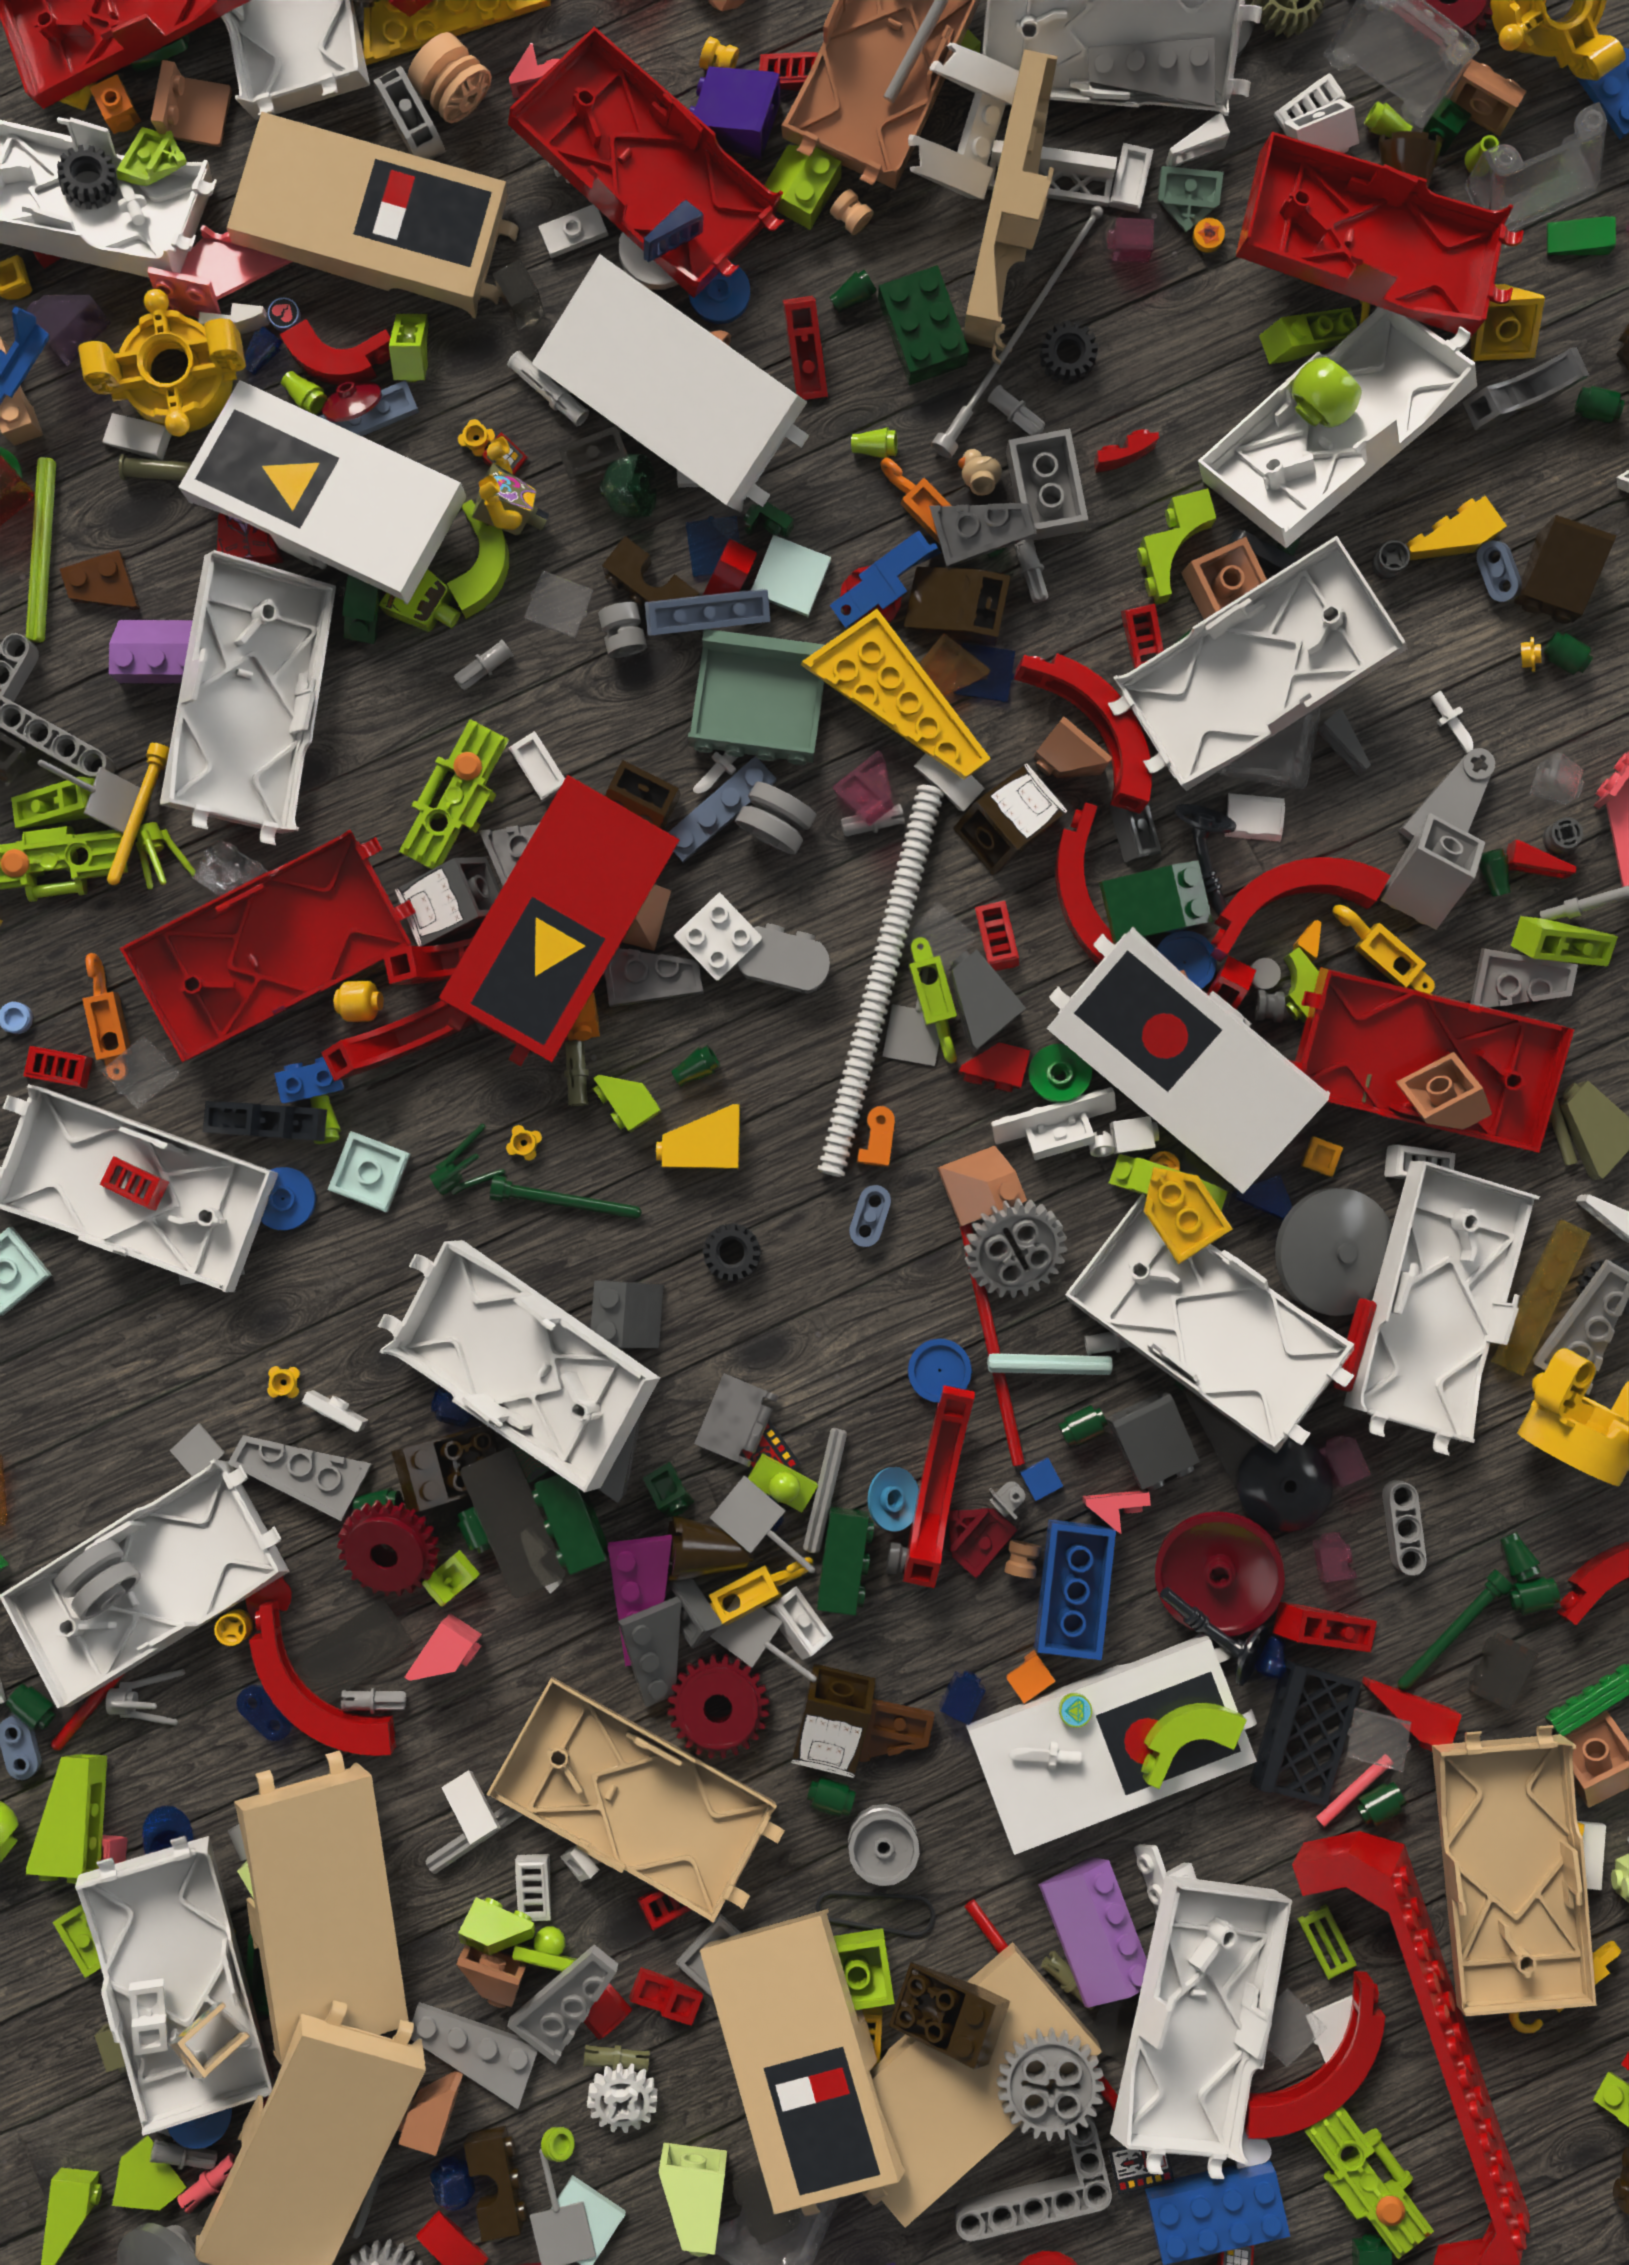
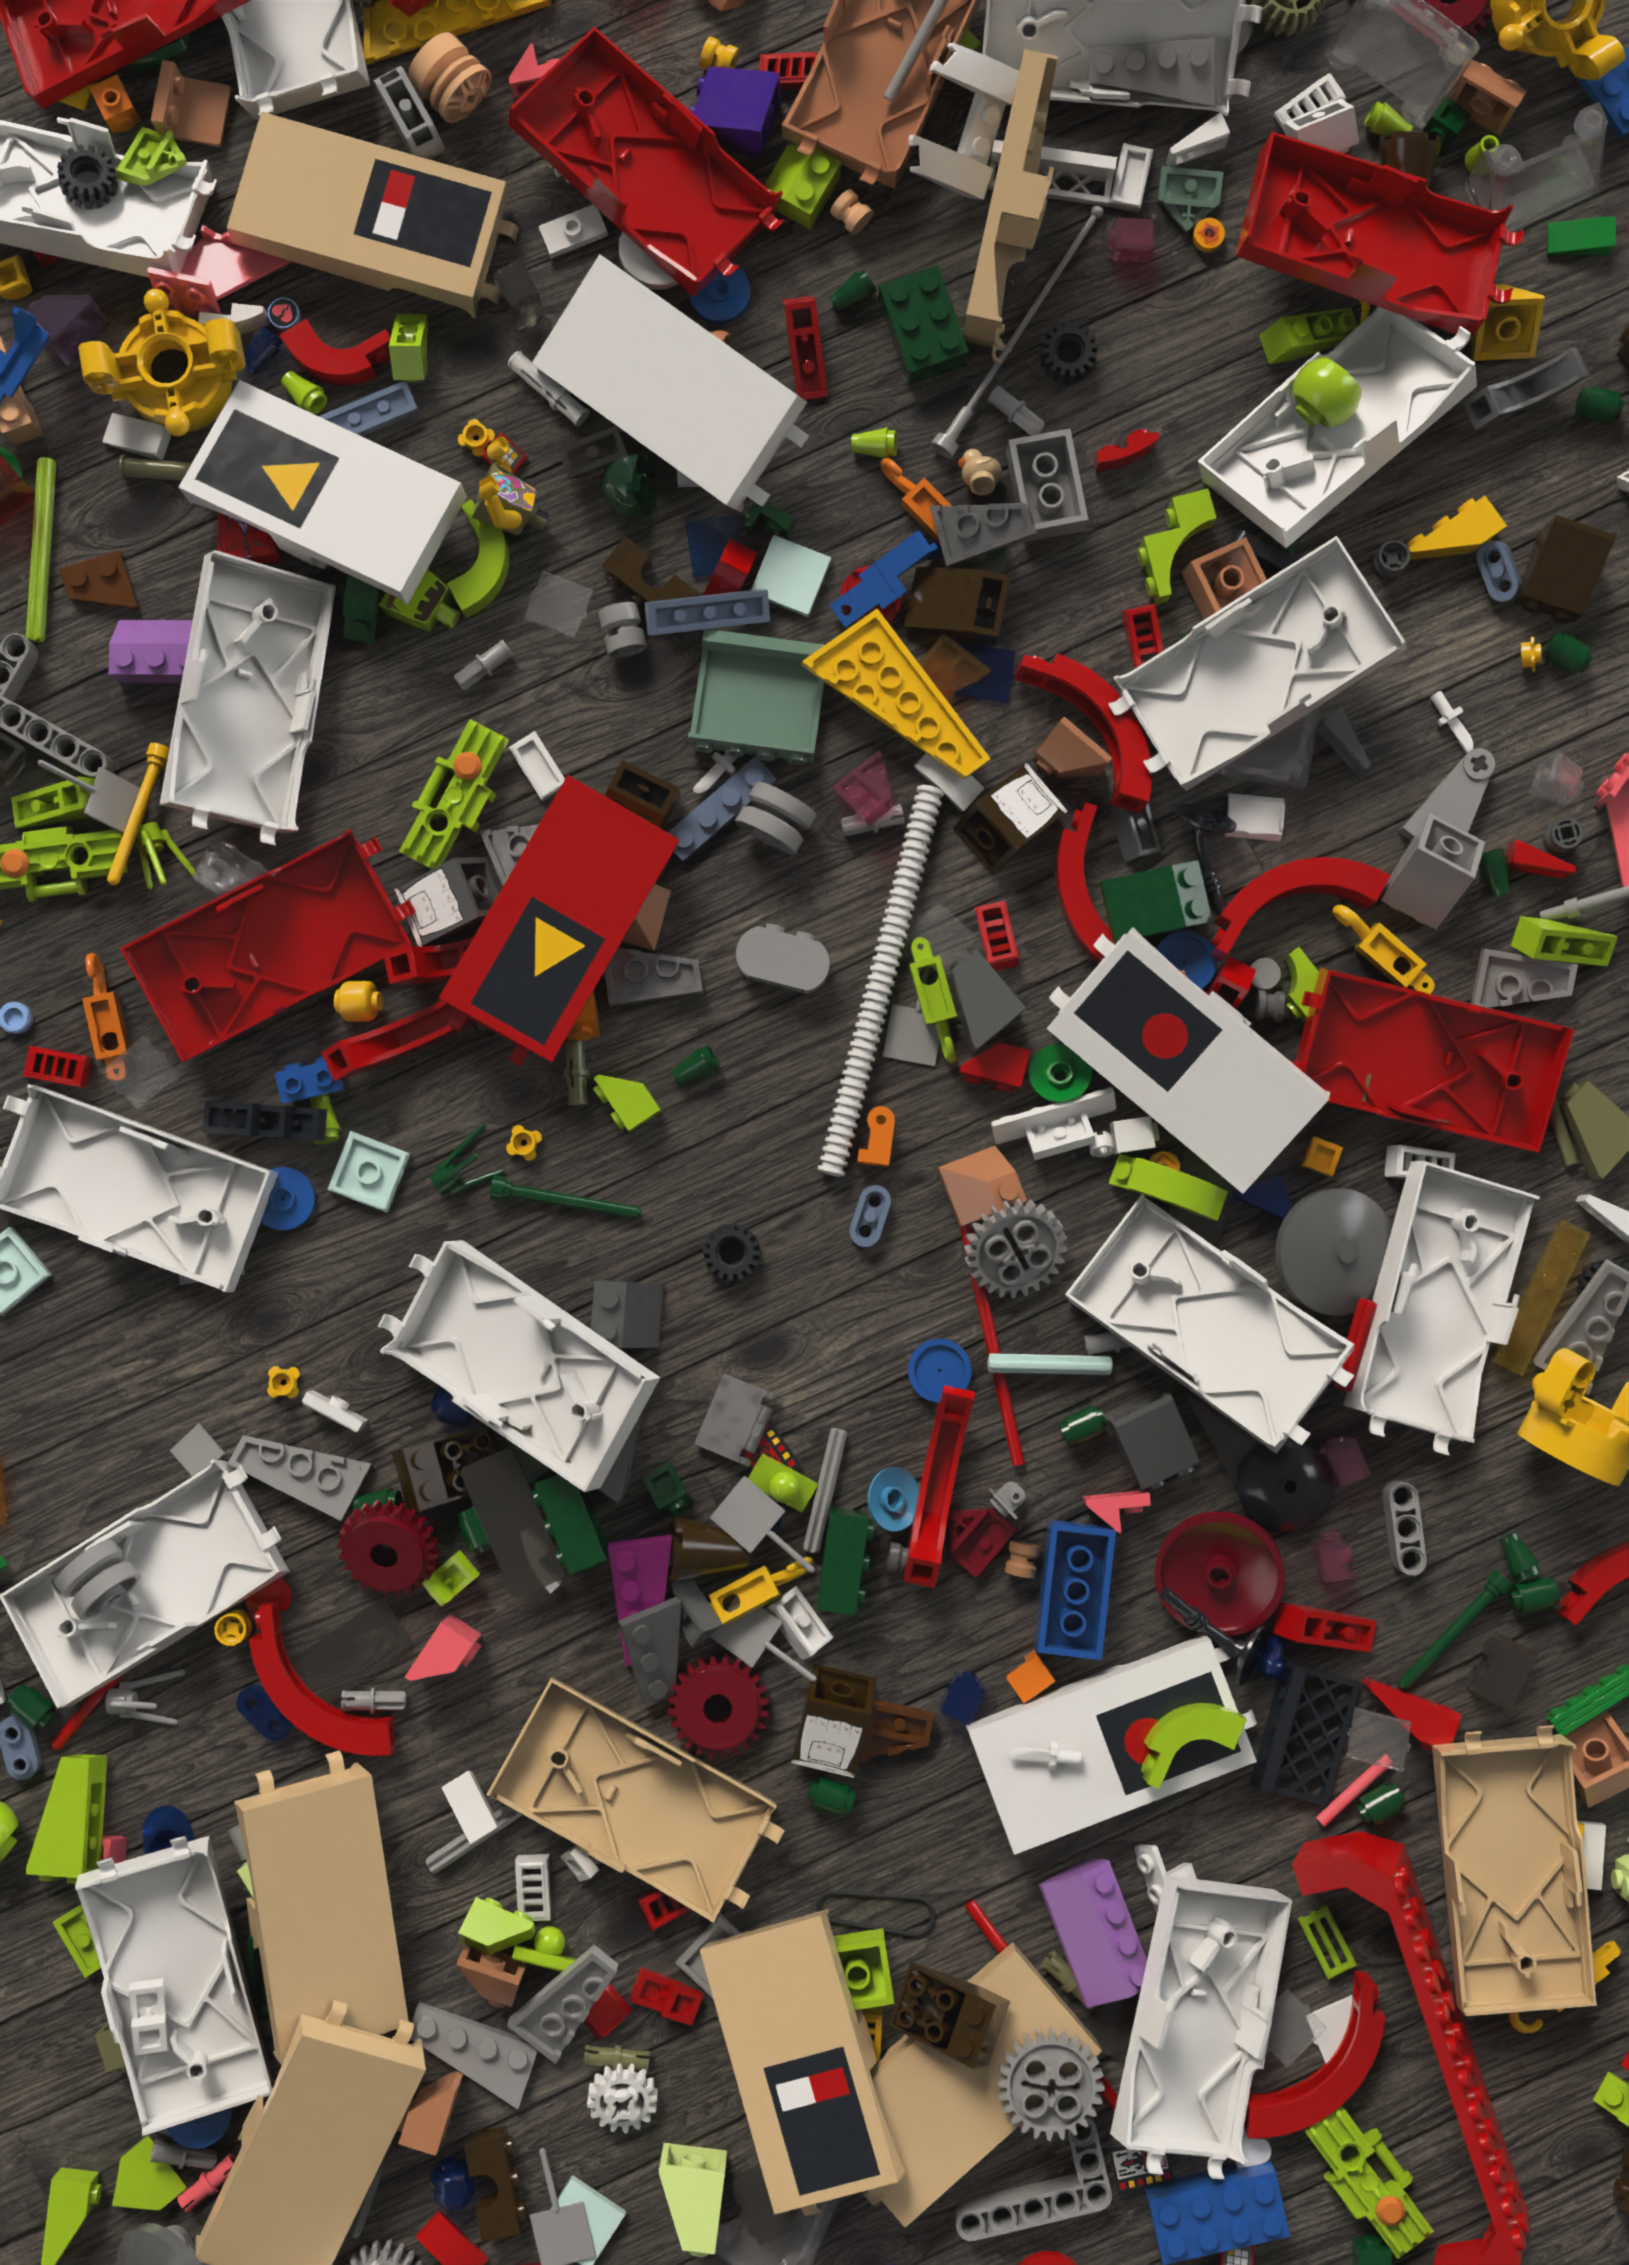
(131, 202): white piece -> none
(154, 1192): red slope -> none
(187, 2057): tan piece -> none
(351, 401): dark red dish -> none
(557, 2144): lime tile -> none
(676, 229): dark blue slope -> none
(703, 1143): yellow slope -> none
(718, 937): white bracket -> none
(887, 1864): light grey wheel -> none
(1031, 570): light grey axle -> none
(1041, 1479): blue tile -> none
(1075, 1710): tile -> none
(1183, 1213): yellow tile -> none
(1309, 940): light orange slope -> none
(1446, 1094): nougat slope -> none

